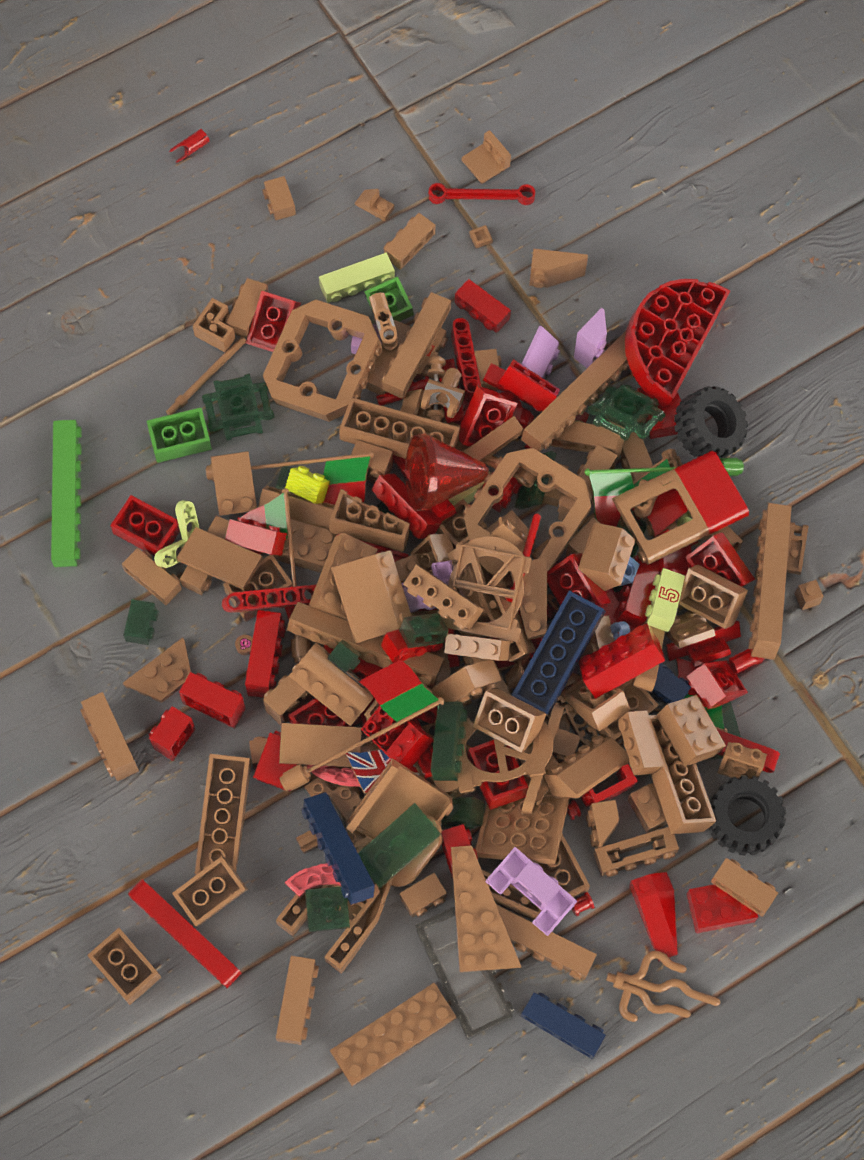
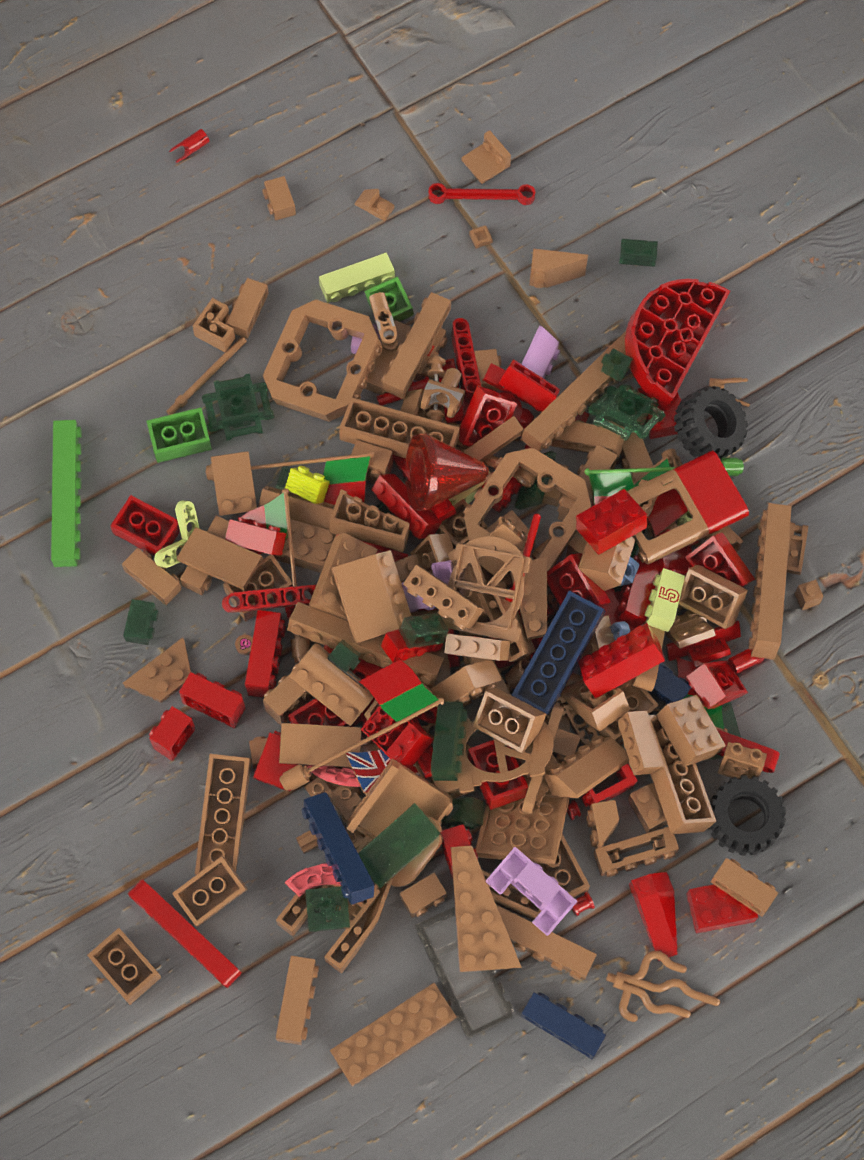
(109, 737): medium nougat brick -> none
(270, 320): red slope -> none
(409, 240): medium nougat brick -> none
(482, 306): red brick -> none
(591, 339): lavender slope -> none
(611, 521): none -> red brick
(616, 364): none -> clear green brick
(638, 252): none -> clear green brick
(720, 383): none -> medium nougat plant

